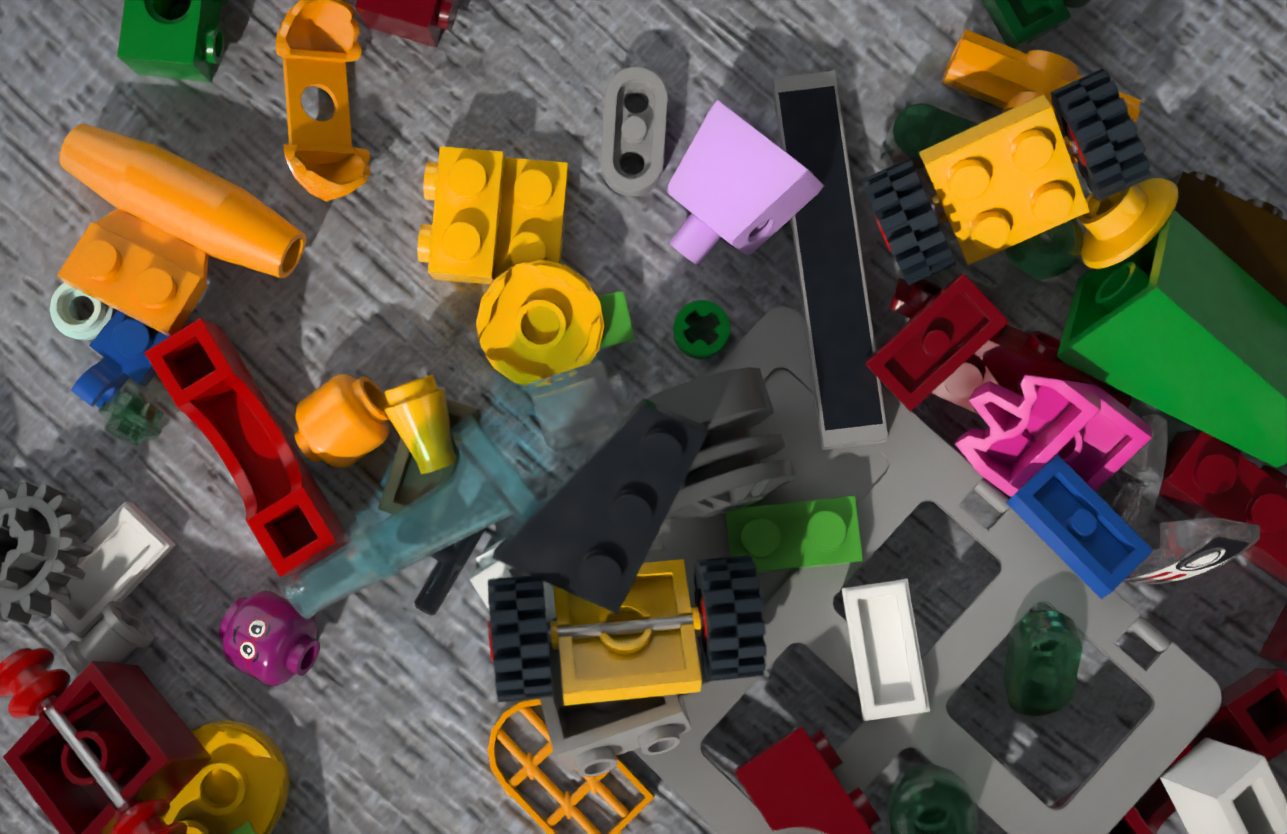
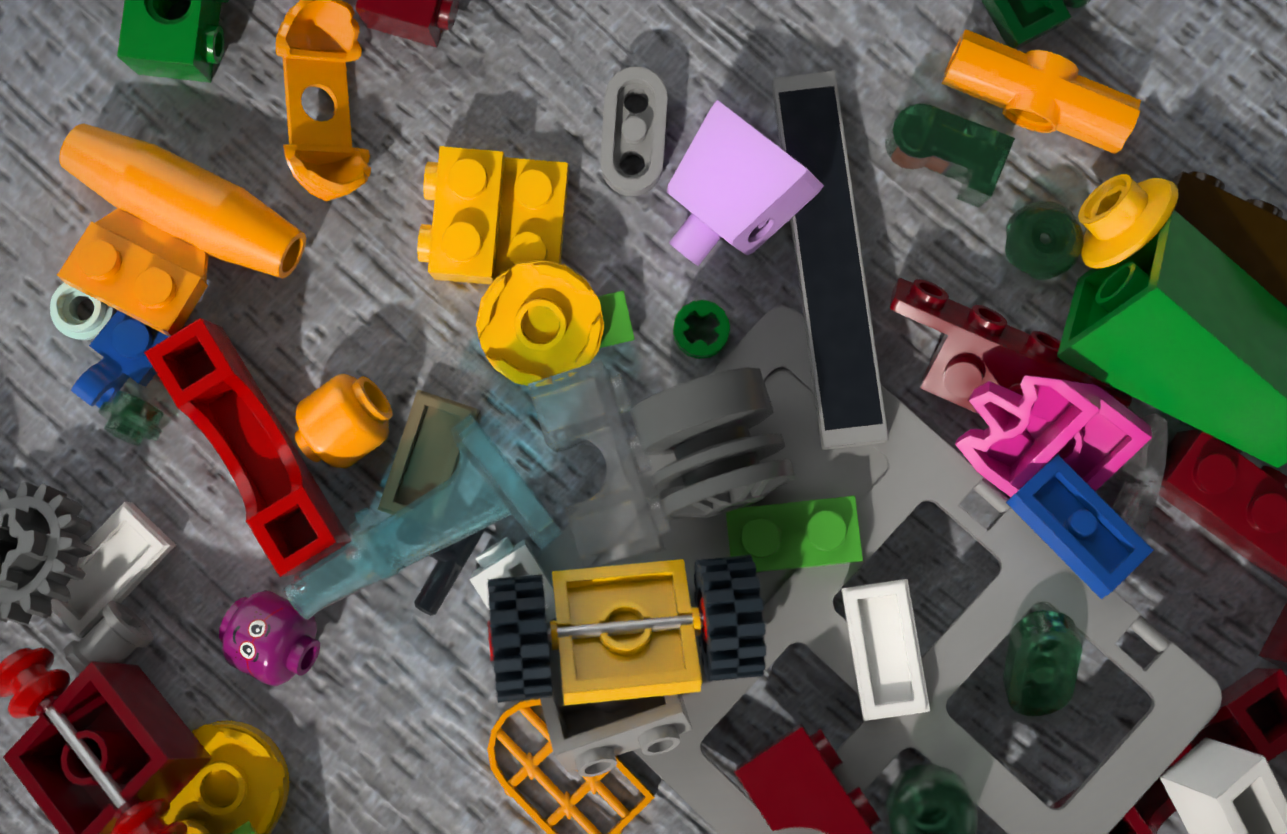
(422, 420): yellow cone -> none
(610, 509): black wing -> none
(936, 341): dark red plate -> none
(1009, 177): plate -> none
(1194, 549): clear slope -> none

